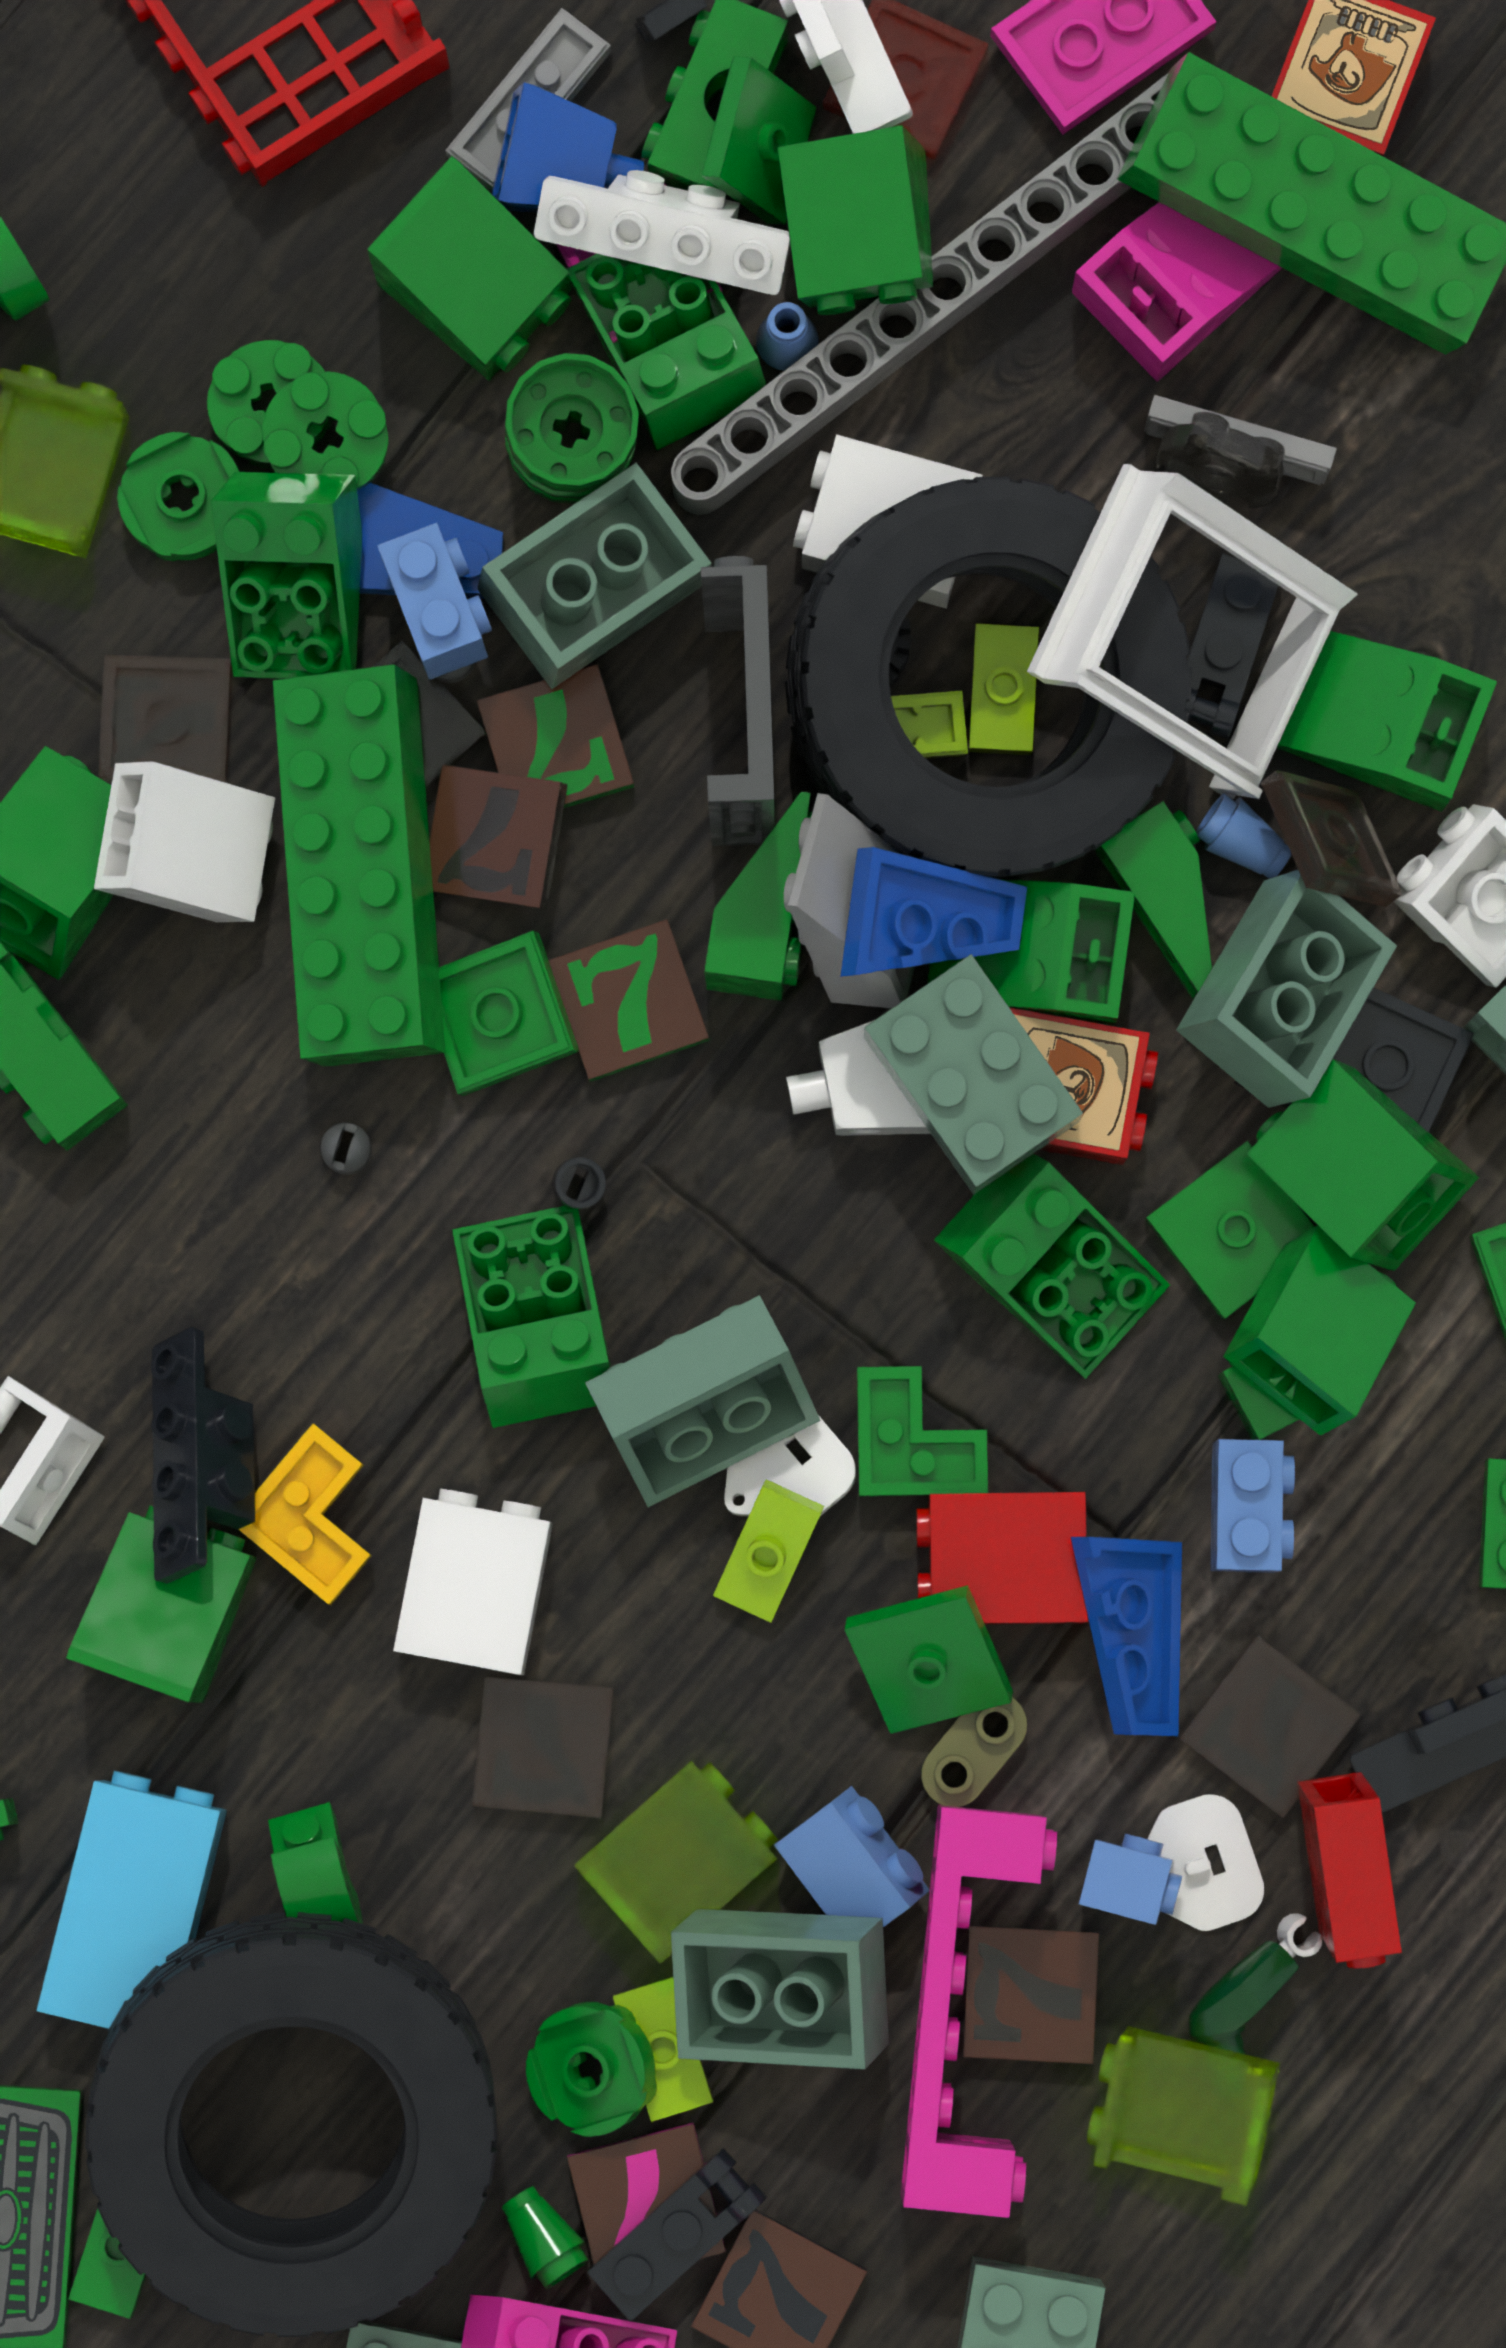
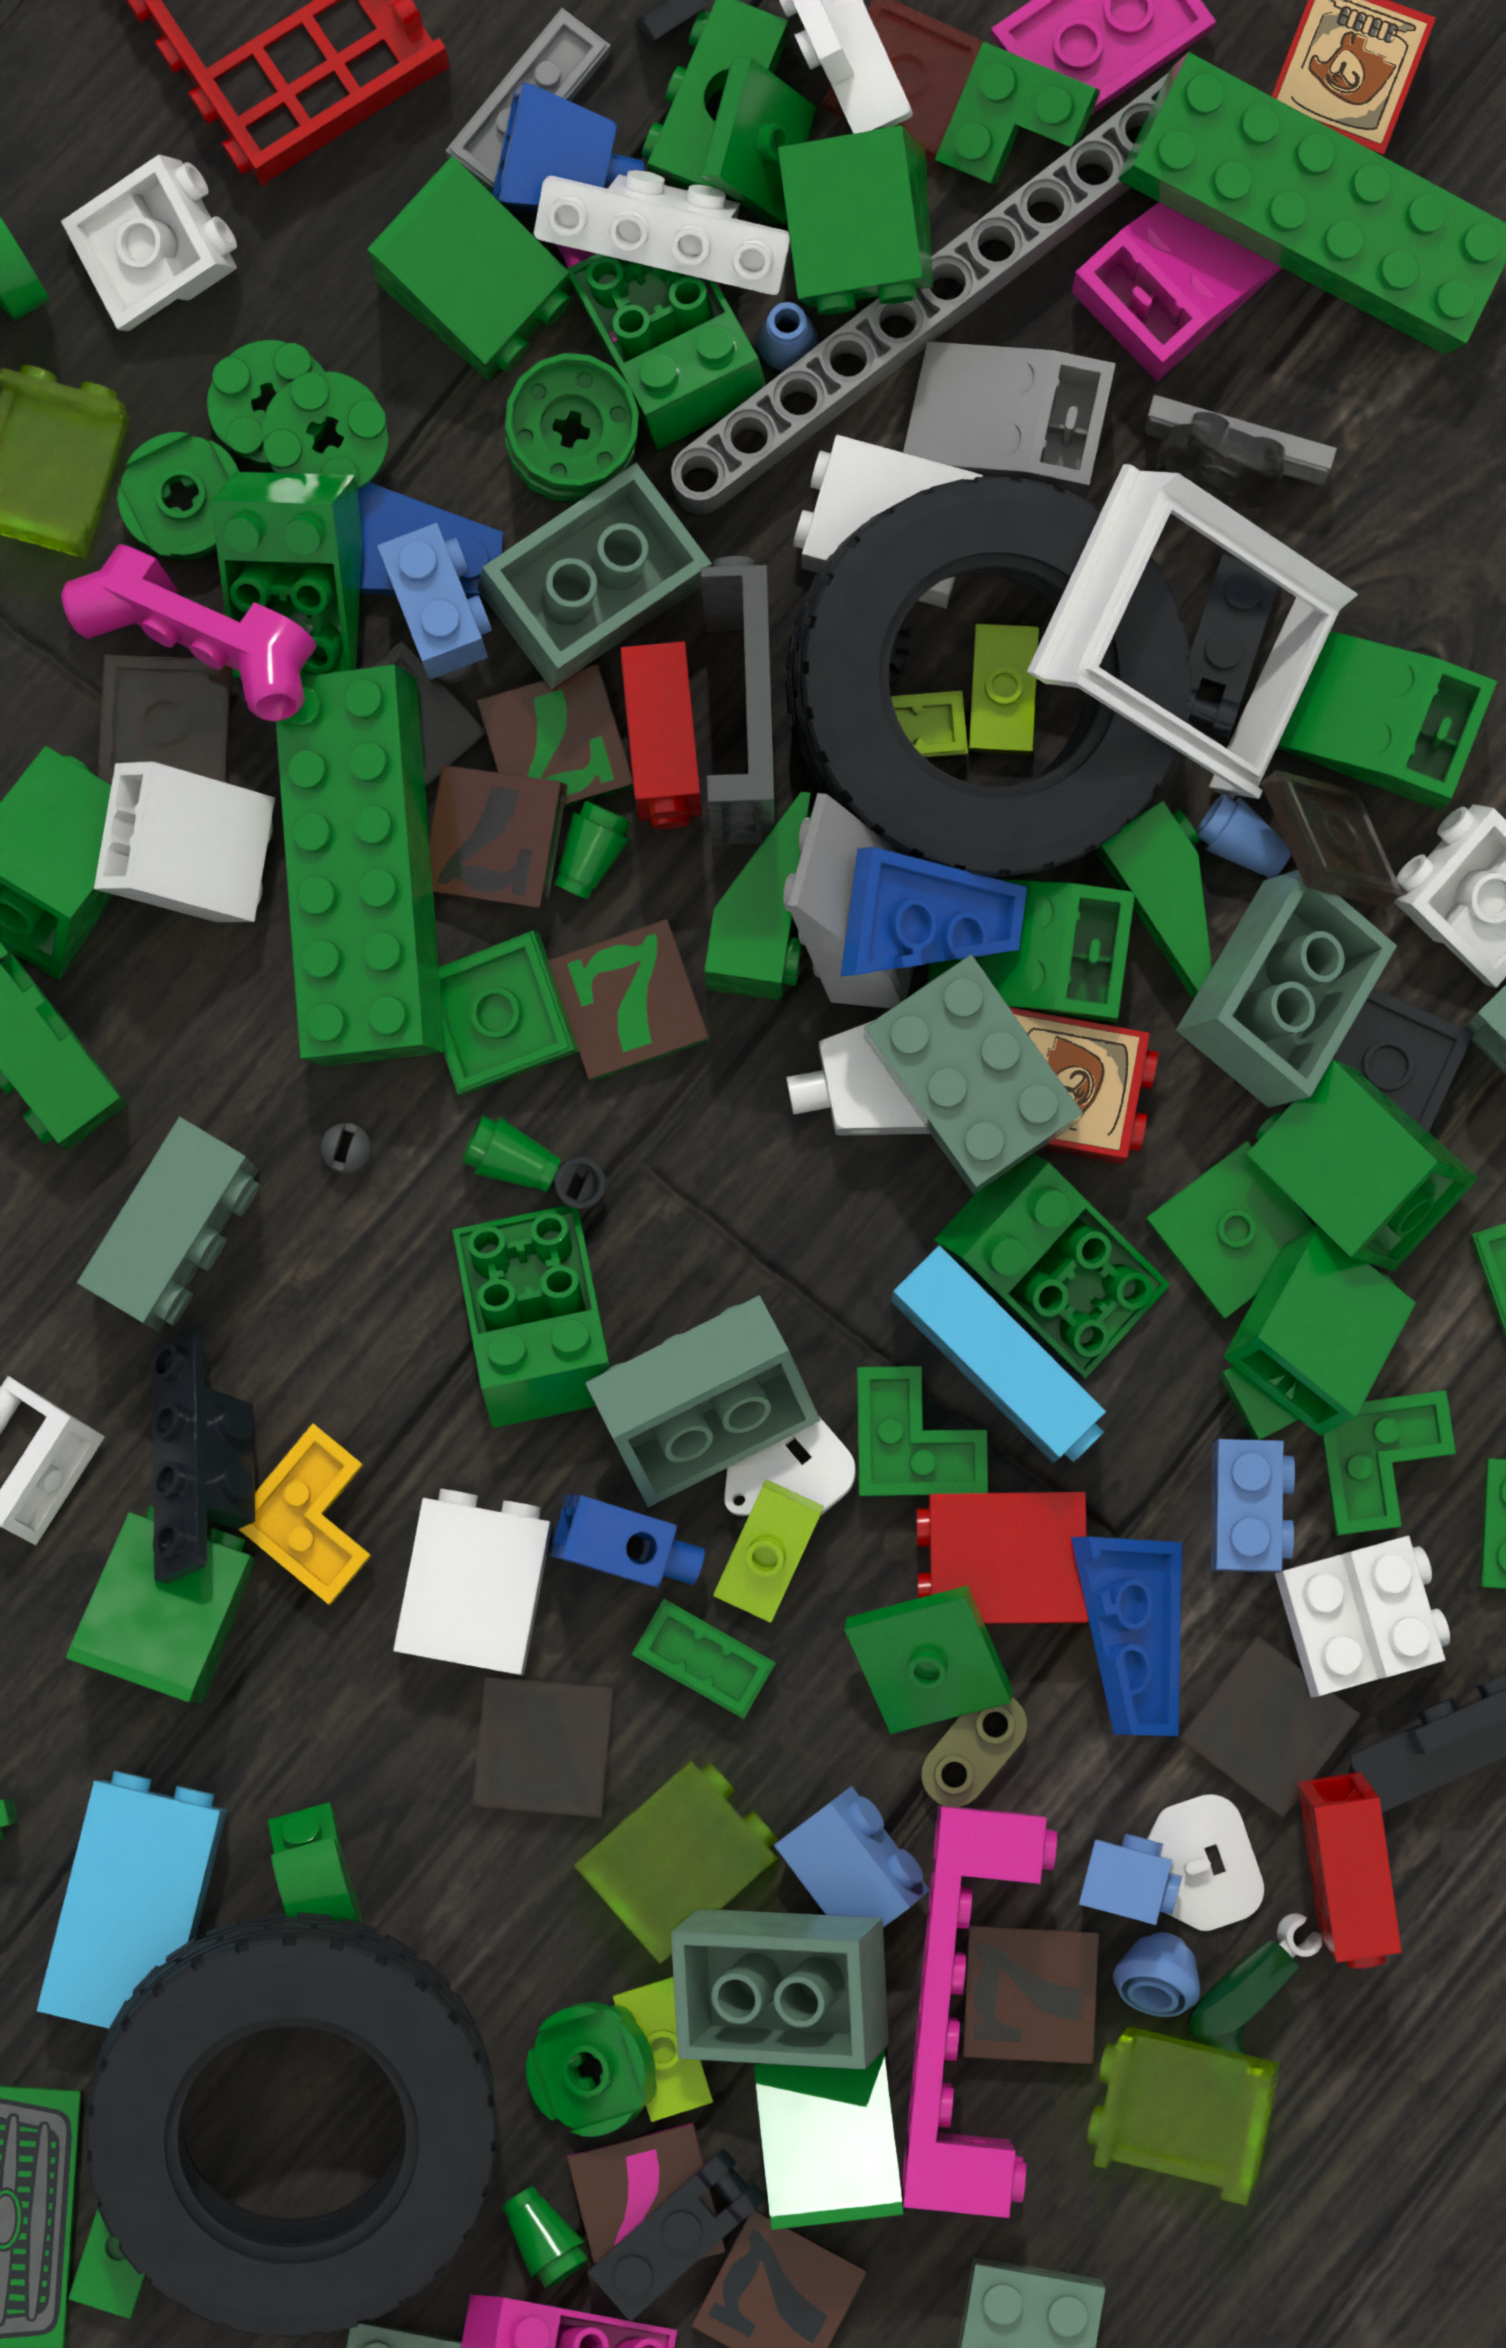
(137, 590): none -> dark pink plate
(151, 241): none -> white plate
(171, 1226): none -> sand green brick
(509, 1155): none -> green cone
(591, 848): none -> green cone
(597, 1537): none -> blue torso
(661, 734): none -> red brick
(703, 1658): none -> green plate
(827, 2143): none -> slope
(999, 1357): none -> medium azure brick
(1008, 95): none -> green plate
(1011, 412): none -> light grey slope
(1158, 1976): none -> medium blue cone
(1362, 1454): none -> green plate
(1363, 1615): none -> white plate

